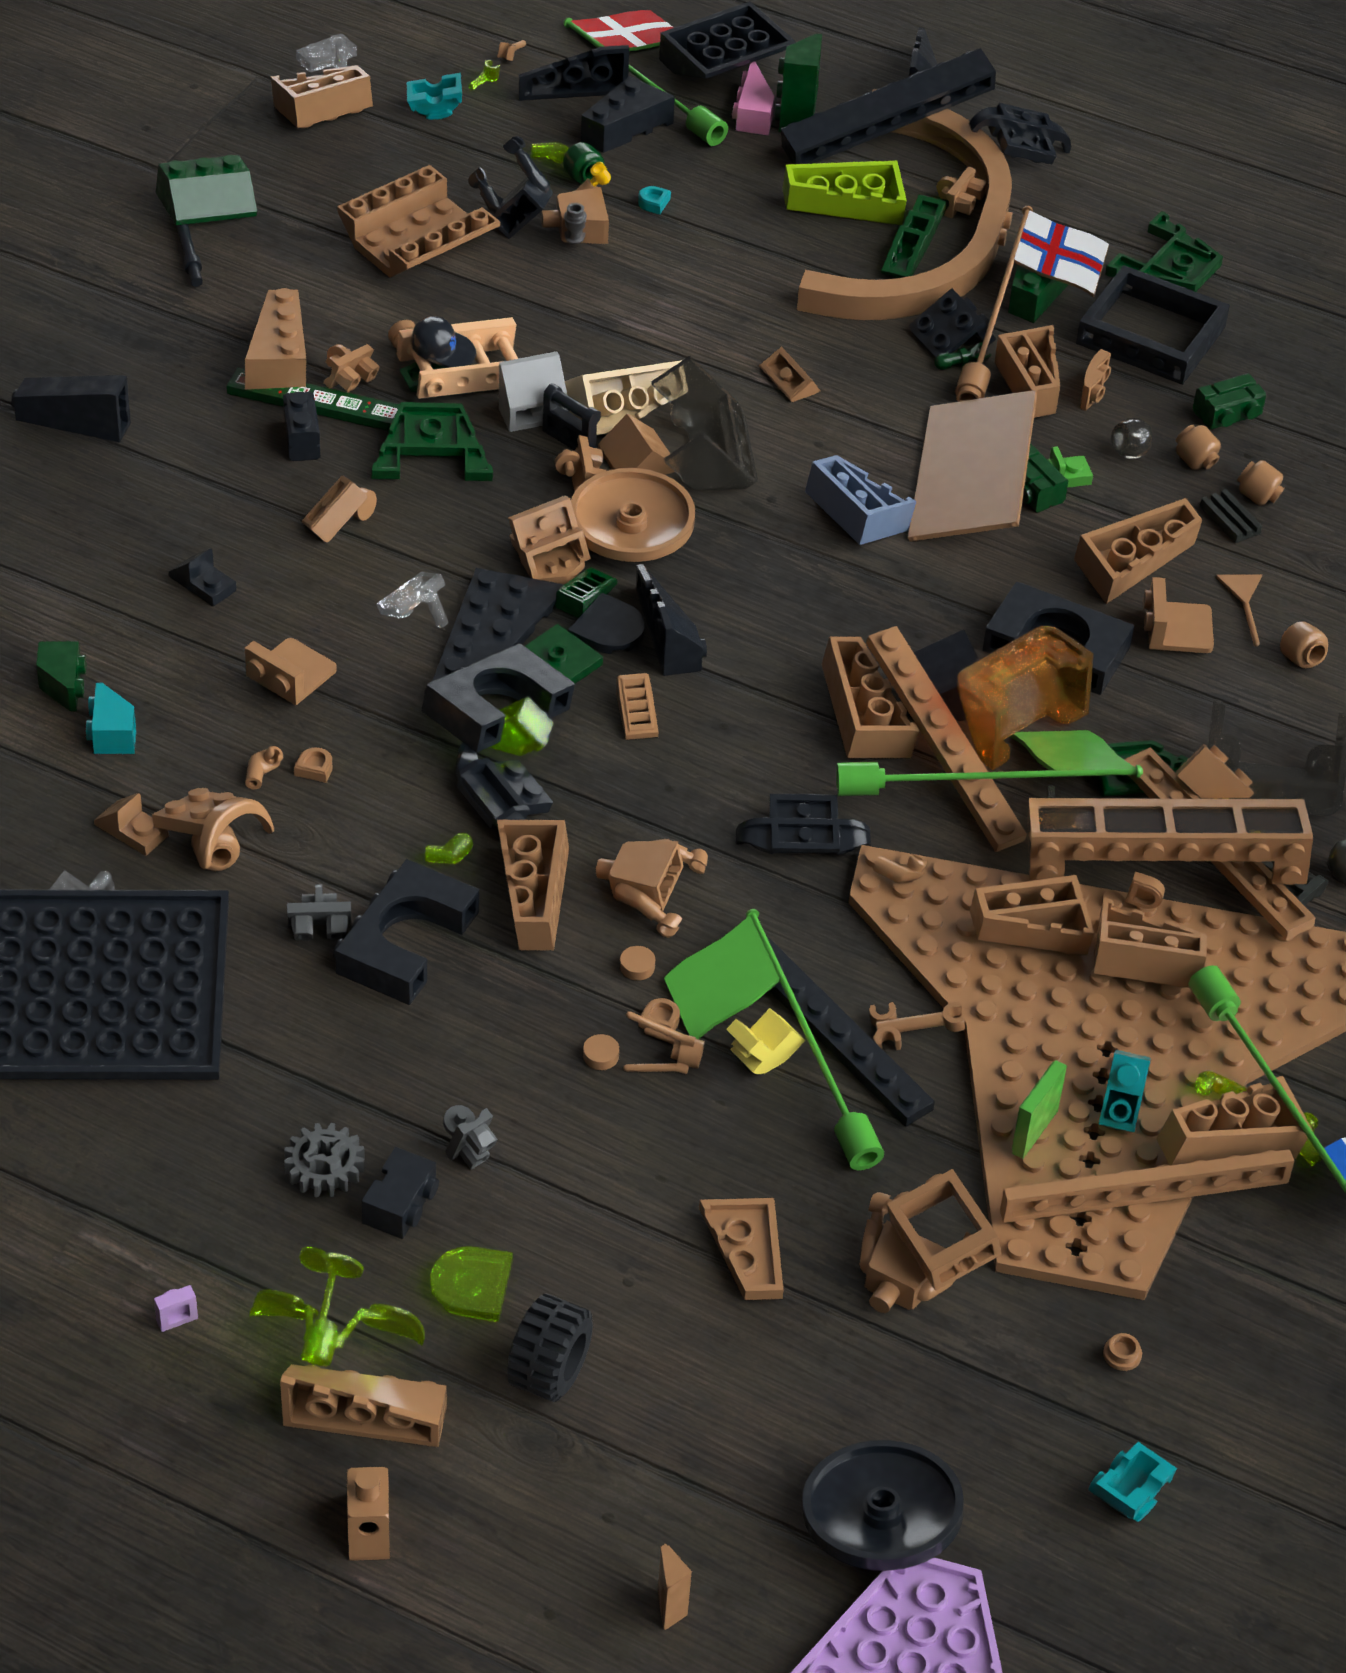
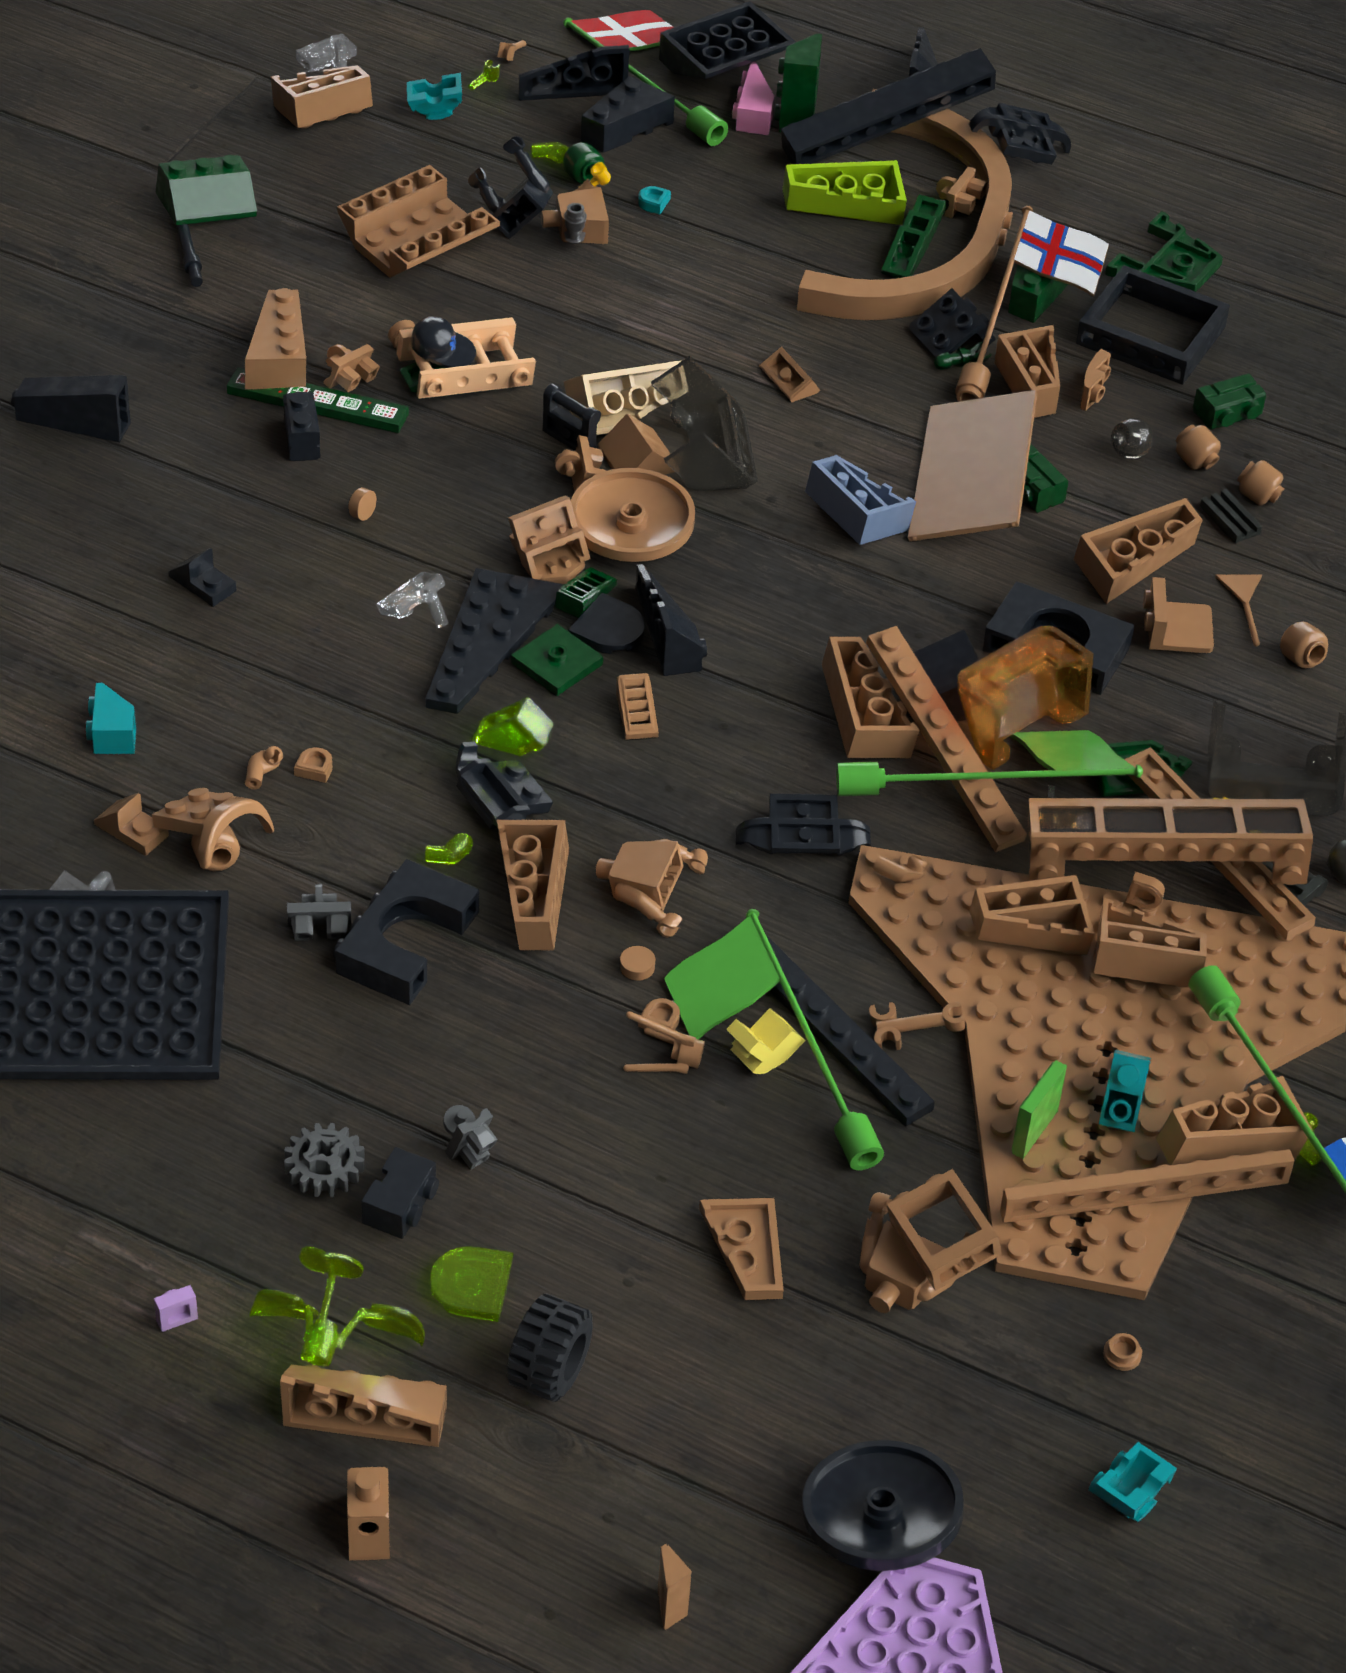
(60, 671): dark green slope -> none
(289, 669): medium nougat bracket -> none
(334, 509): medium nougat slope -> none
(432, 431): dark green wing -> none
(513, 672): black arch -> none
(523, 386): light grey slope -> none
(601, 1052): medium nougat tile -> none
(1072, 468): bright green bracket -> none
(1211, 1081): clear neon green arm -> none
(1212, 778): medium nougat slope -> none

